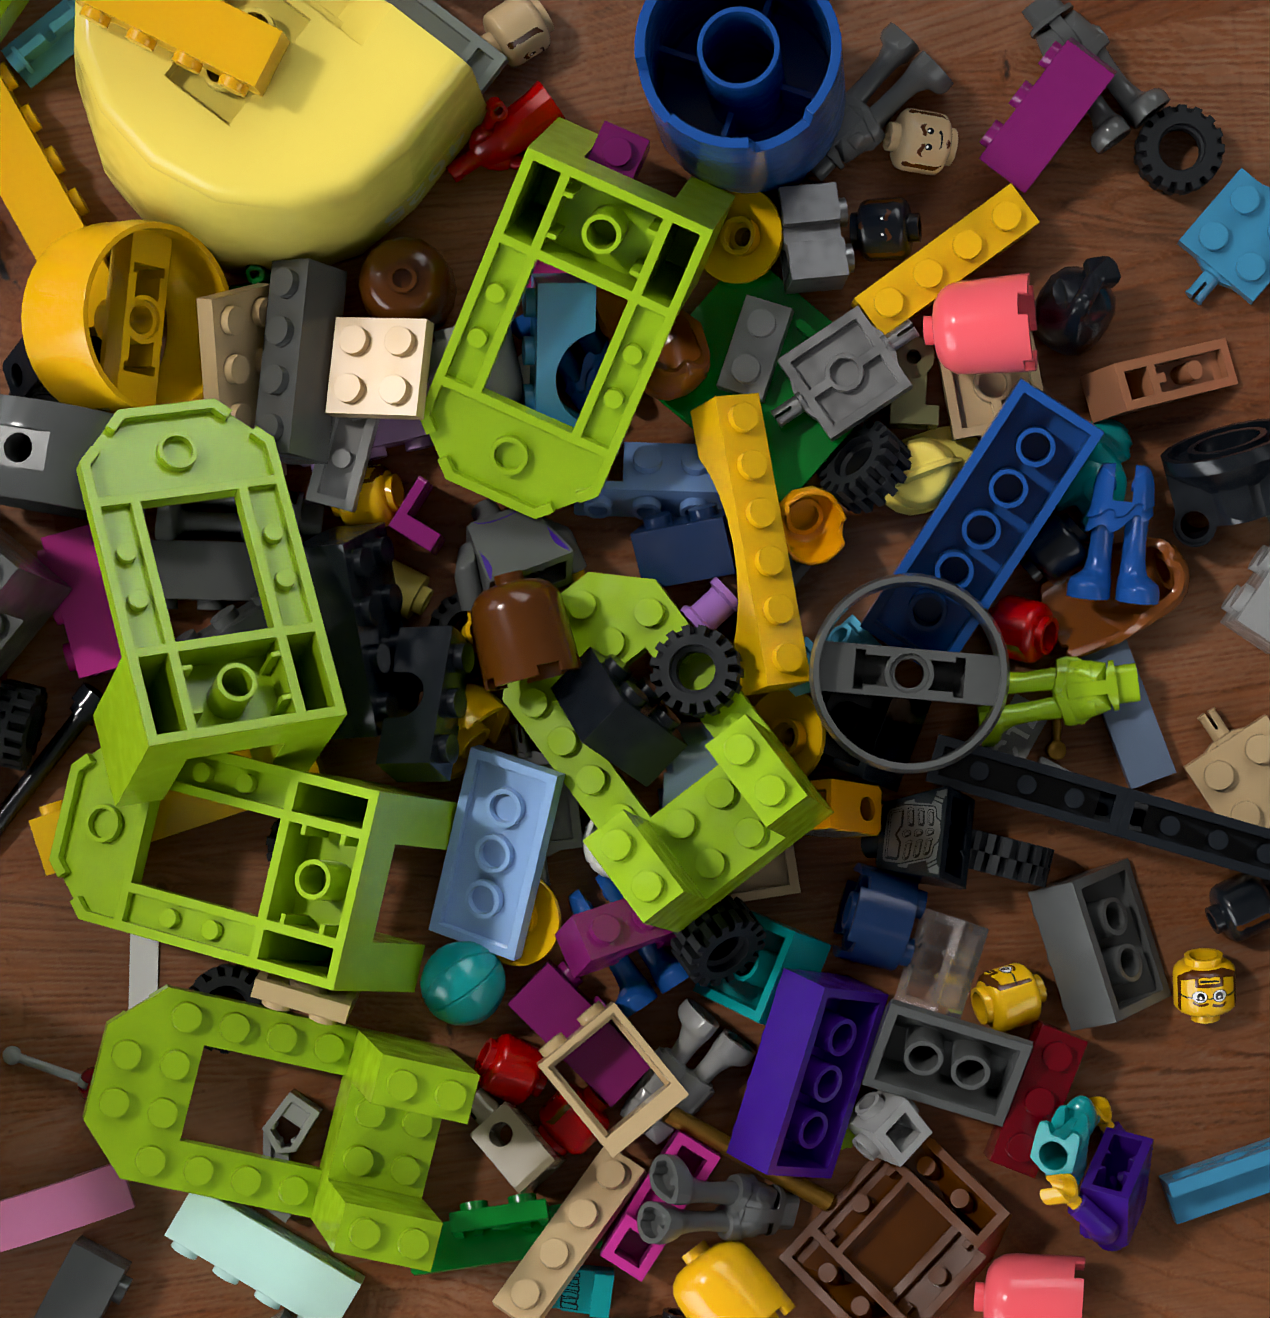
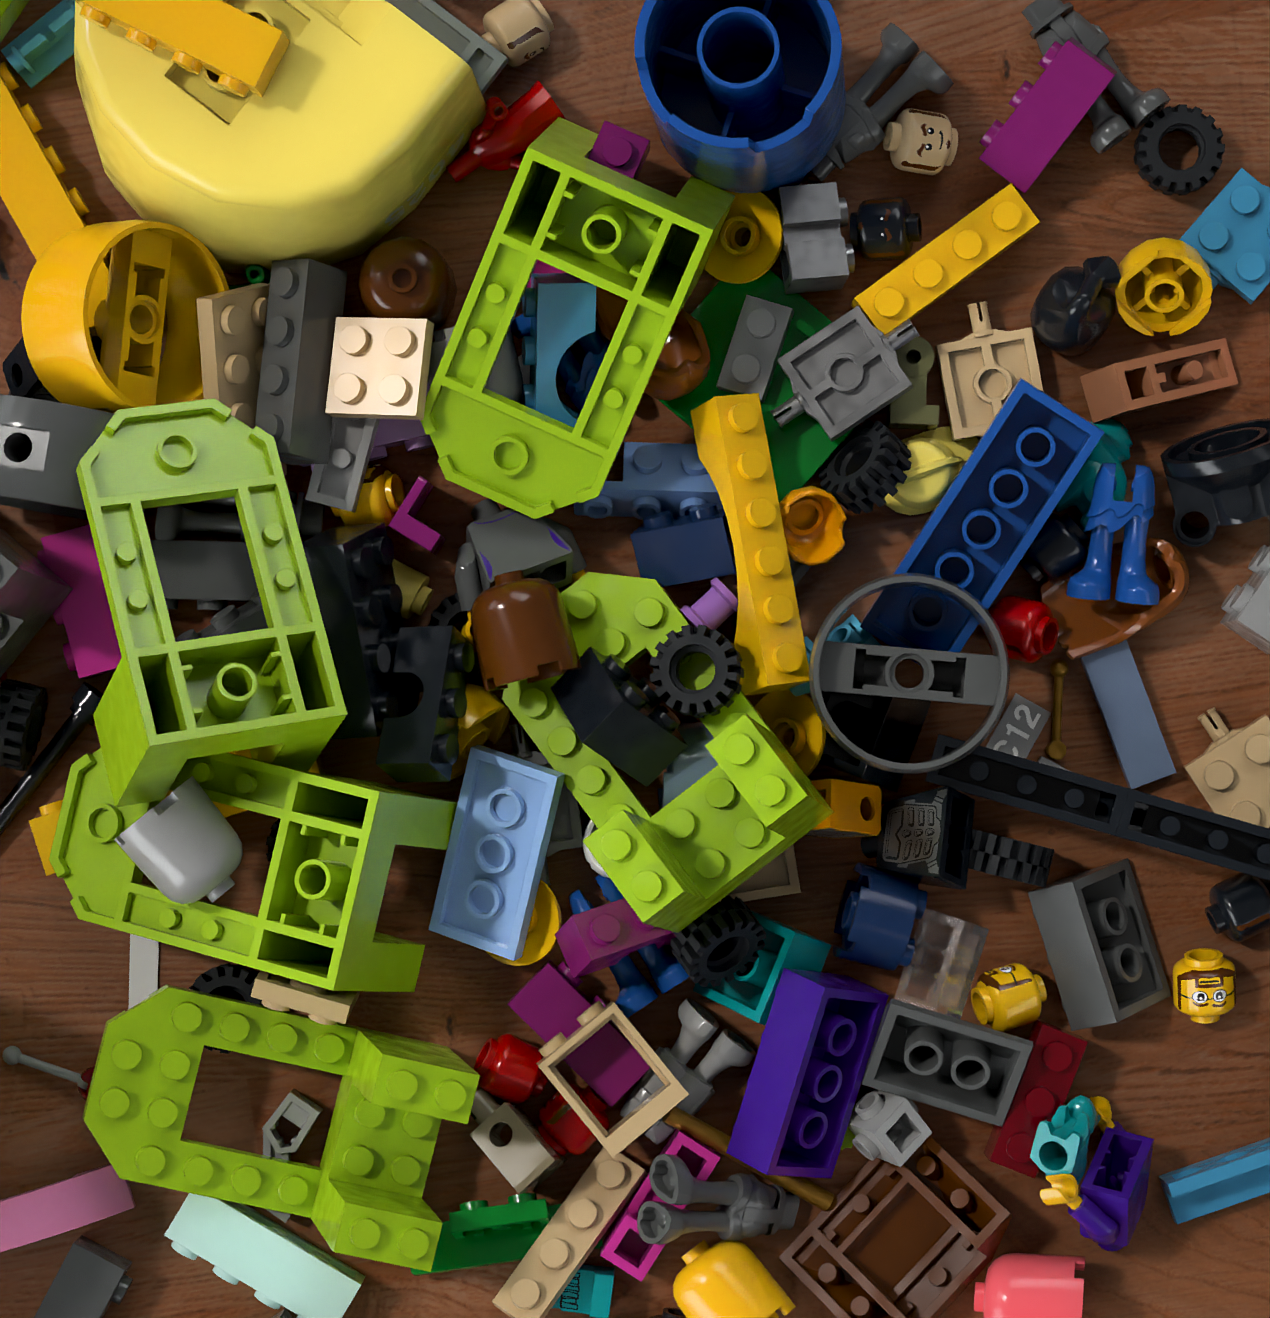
(184, 846): none -> light grey cylinder
(463, 983): teal piece -> none
(984, 325): coral cylinder -> none
(1078, 689): lime piece -> none
(1163, 287): none -> yellow cylinder

